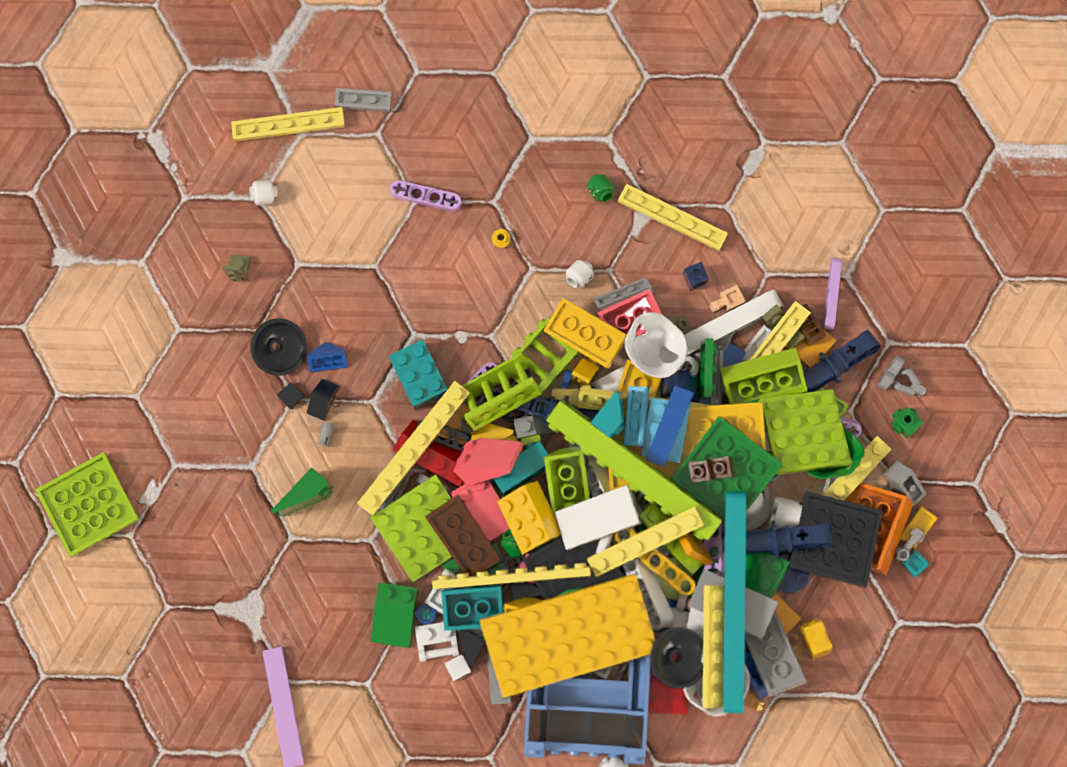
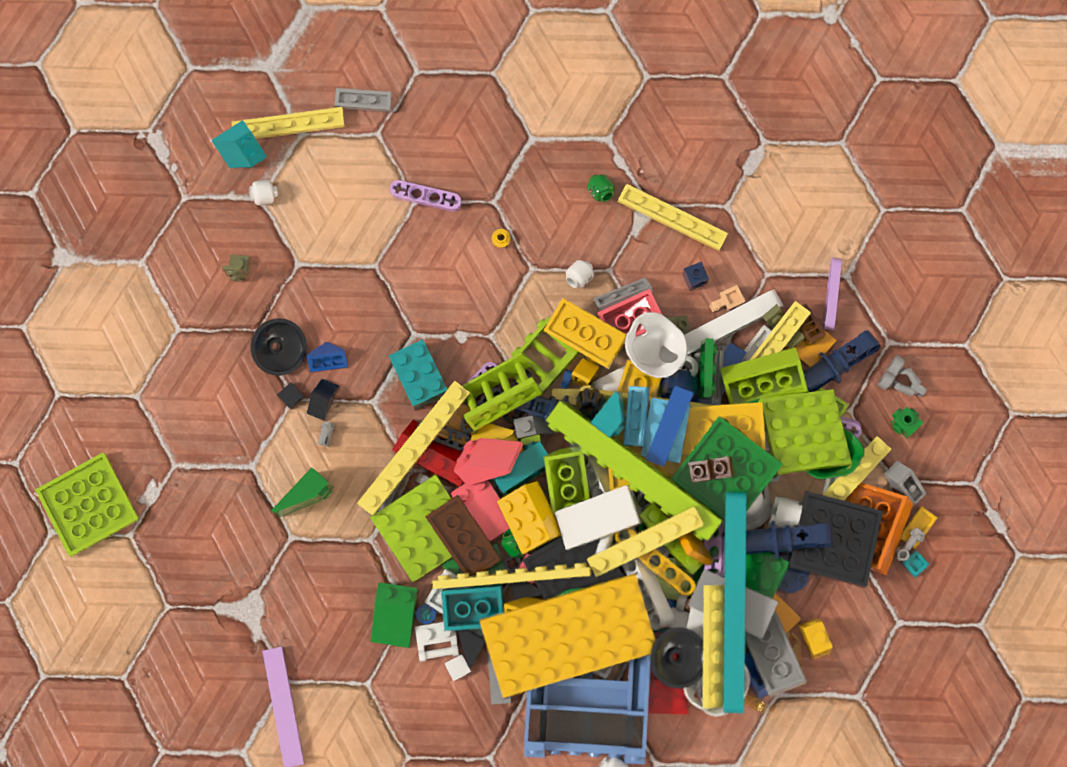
(239, 147): none -> teal slope
(590, 401): none -> black piece

